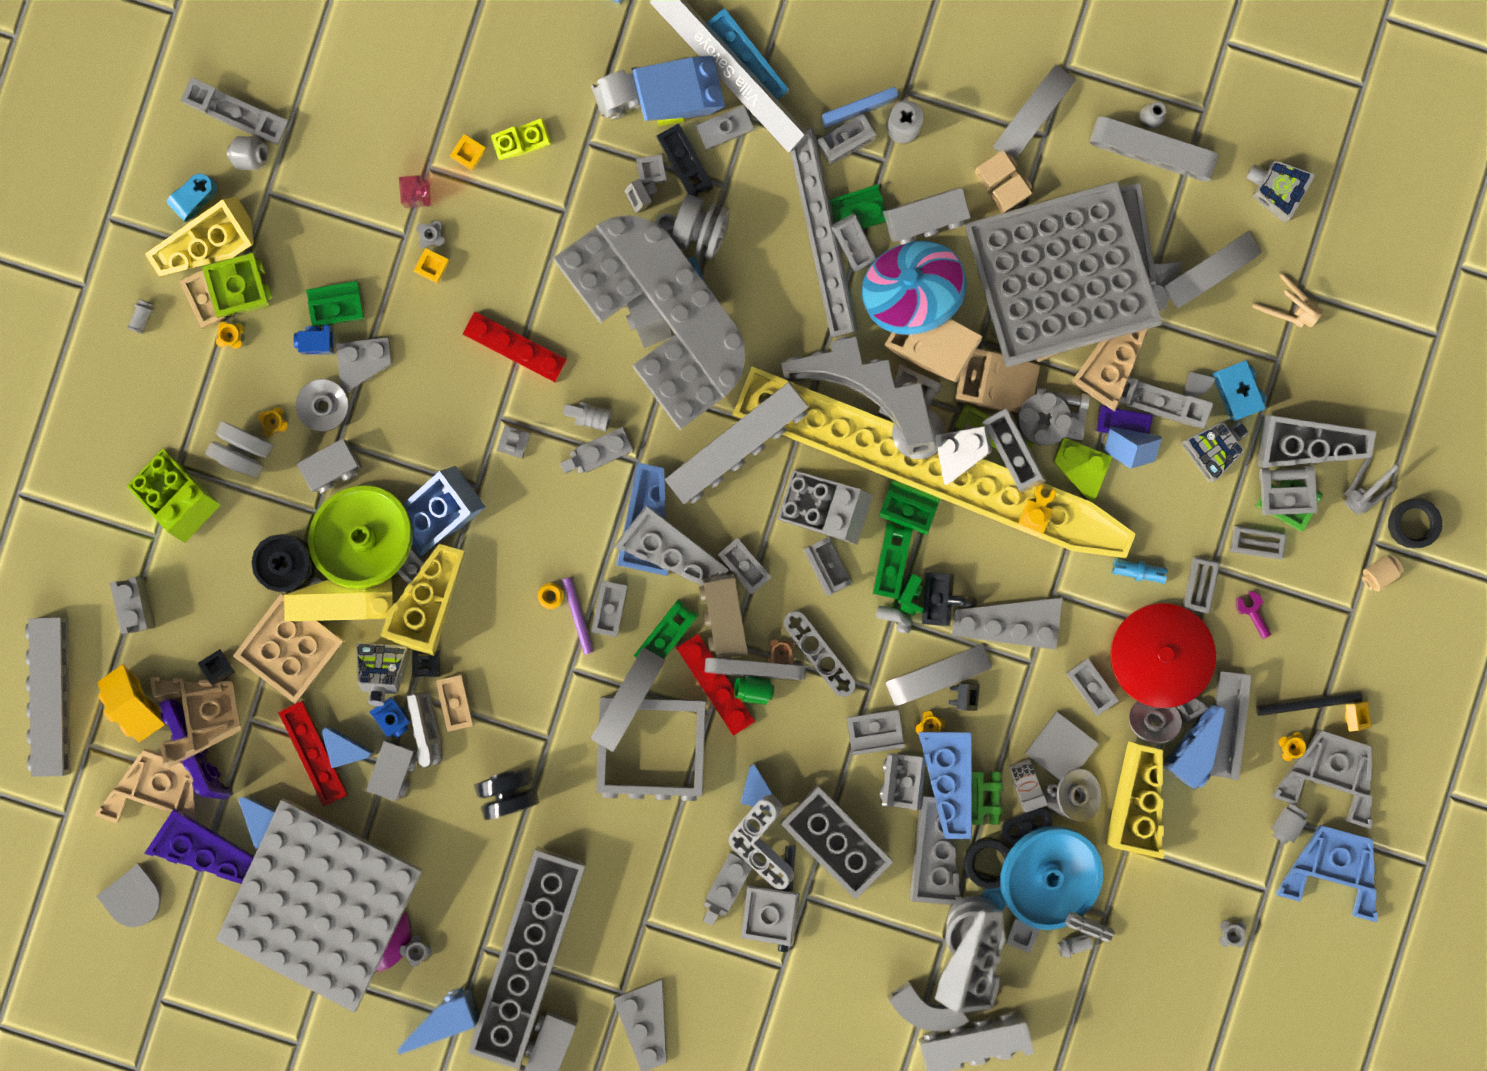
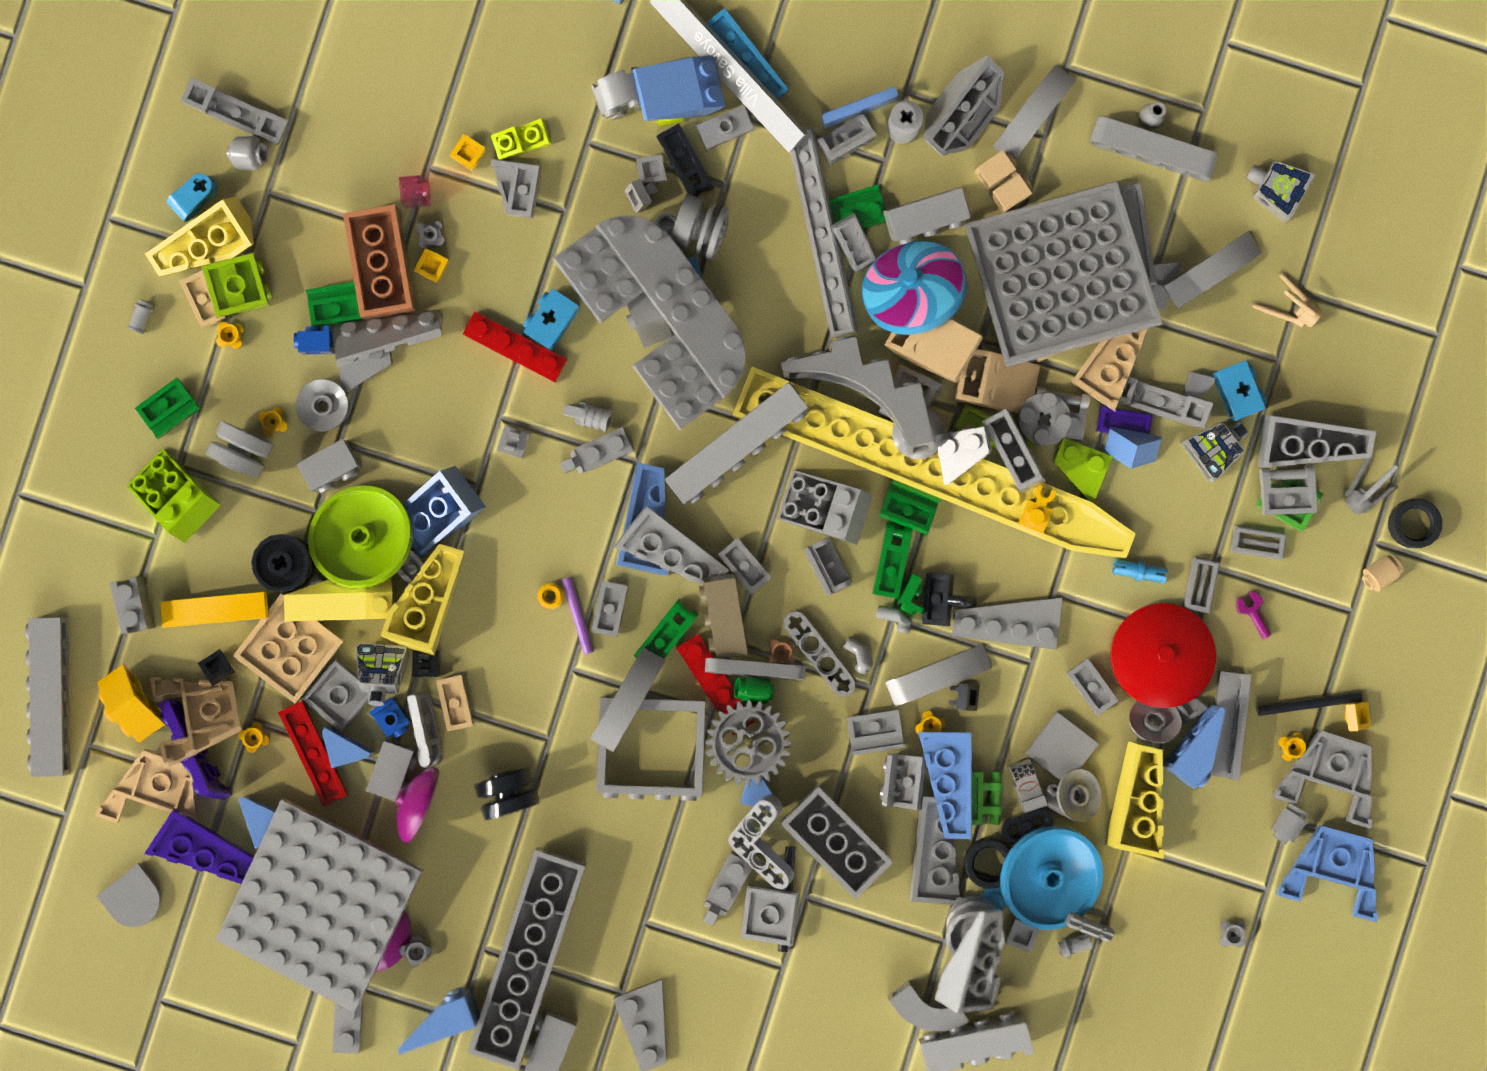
(167, 408): none -> green plate
(214, 609): none -> yellow slope
(246, 737): none -> yellow plate
(337, 695): none -> light grey tile
(347, 1030): none -> light grey plate
(373, 335): none -> light grey wing
(379, 262): none -> nougat brick
(415, 802): none -> magenta dish
(518, 186): none -> light grey wing
(564, 313): none -> dark azure brick
(760, 764): none -> light grey gear
(862, 653): none -> light grey arm
(964, 107): none -> light grey wedge

